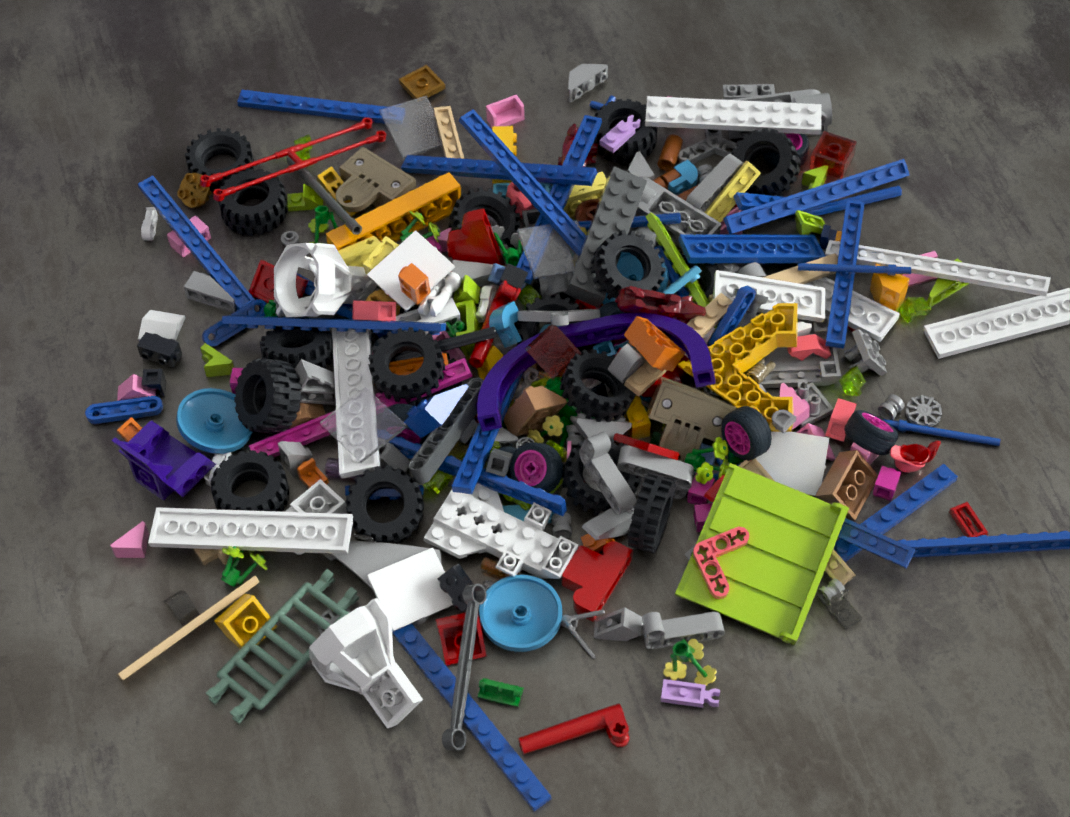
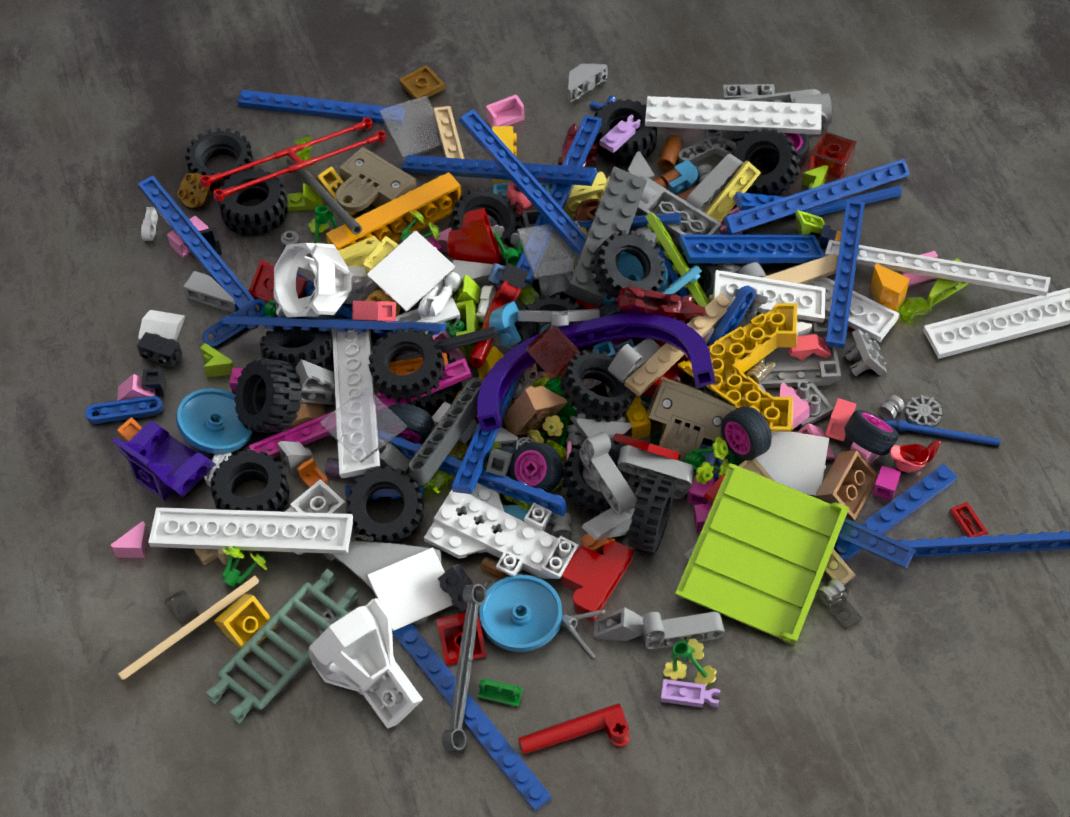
(212, 238): none -> black panel
(414, 283): orange brick -> none
(434, 411): slope -> none
(653, 344): orange wedge -> none
(713, 552): coral beam -> none
(783, 420): light grey tile -> none
(852, 382): clear neon green bracket -> none
(891, 269): blue bar -> none

